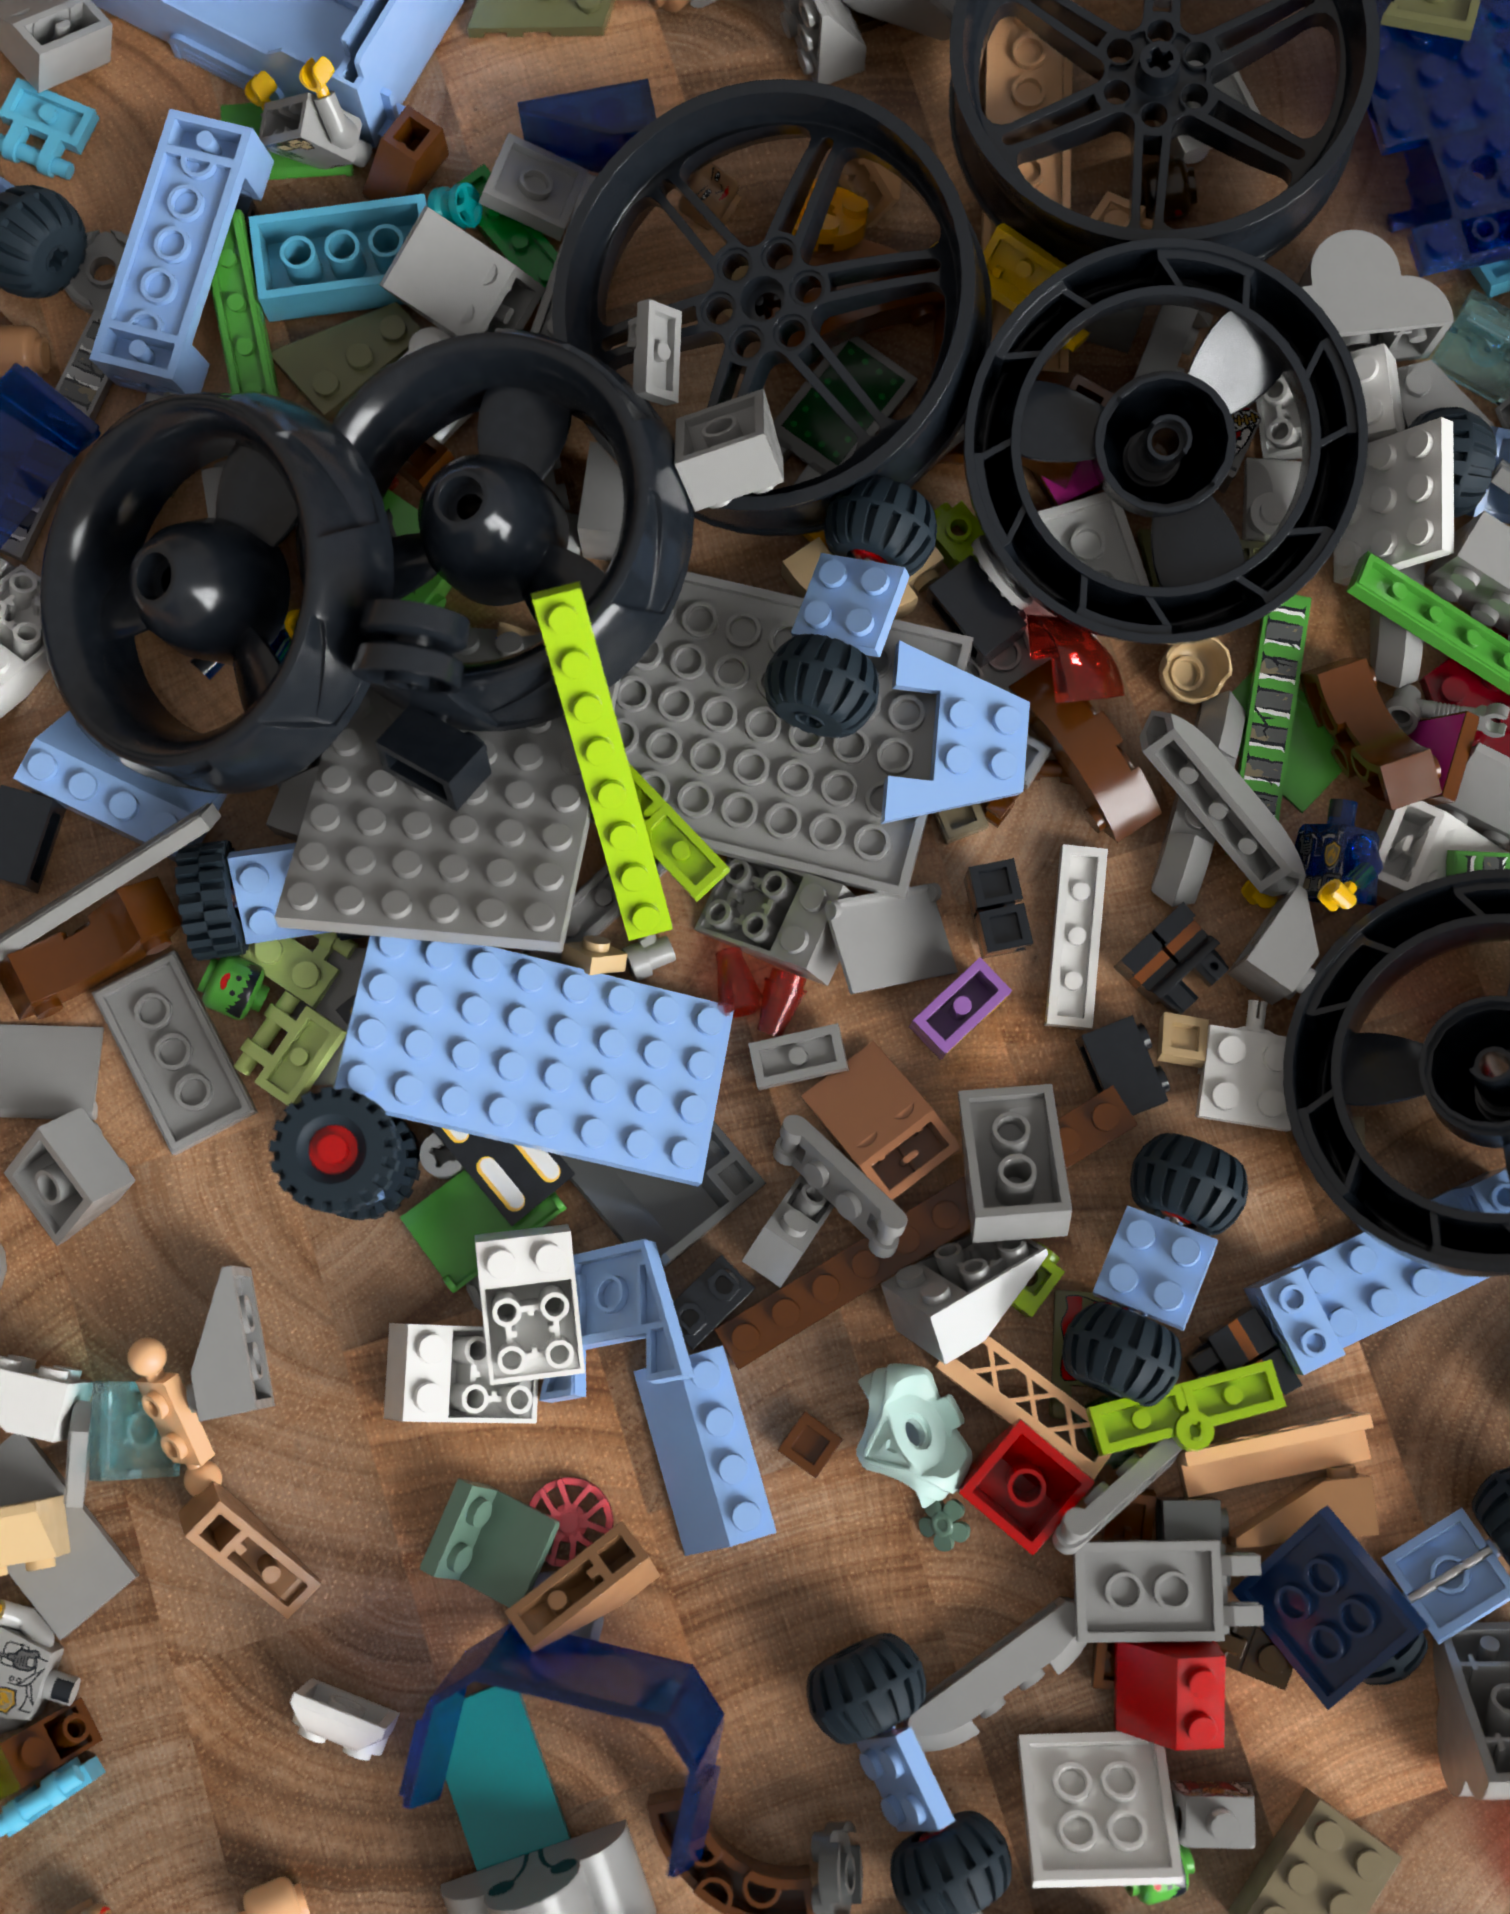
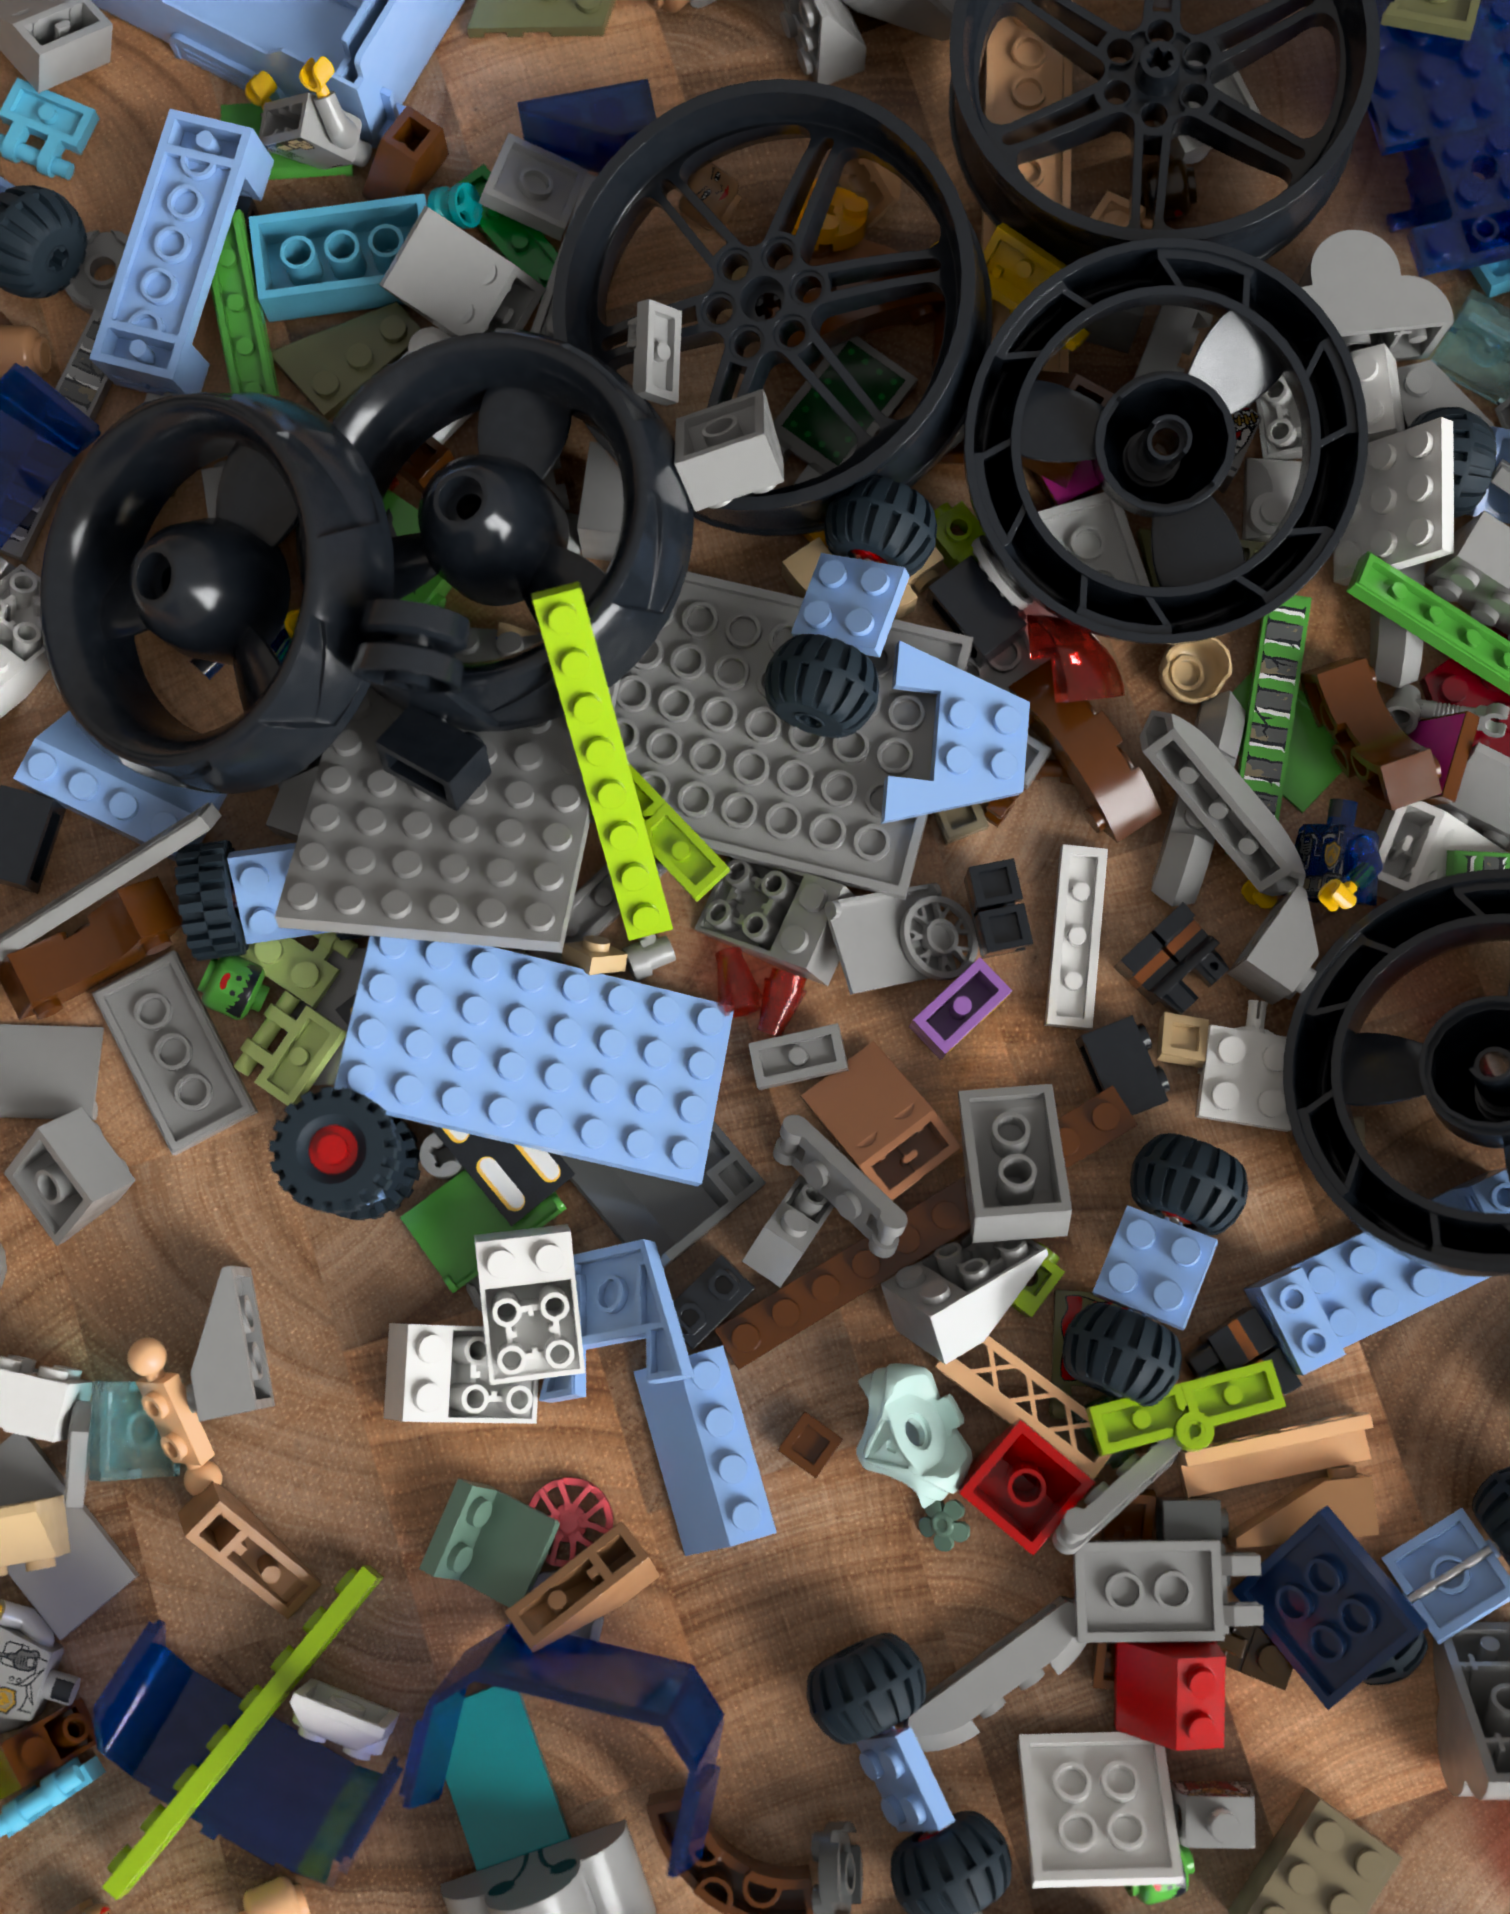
(229, 1742): none -> lime plate
(279, 1798): none -> clear blue piece
(938, 937): none -> light grey wheel

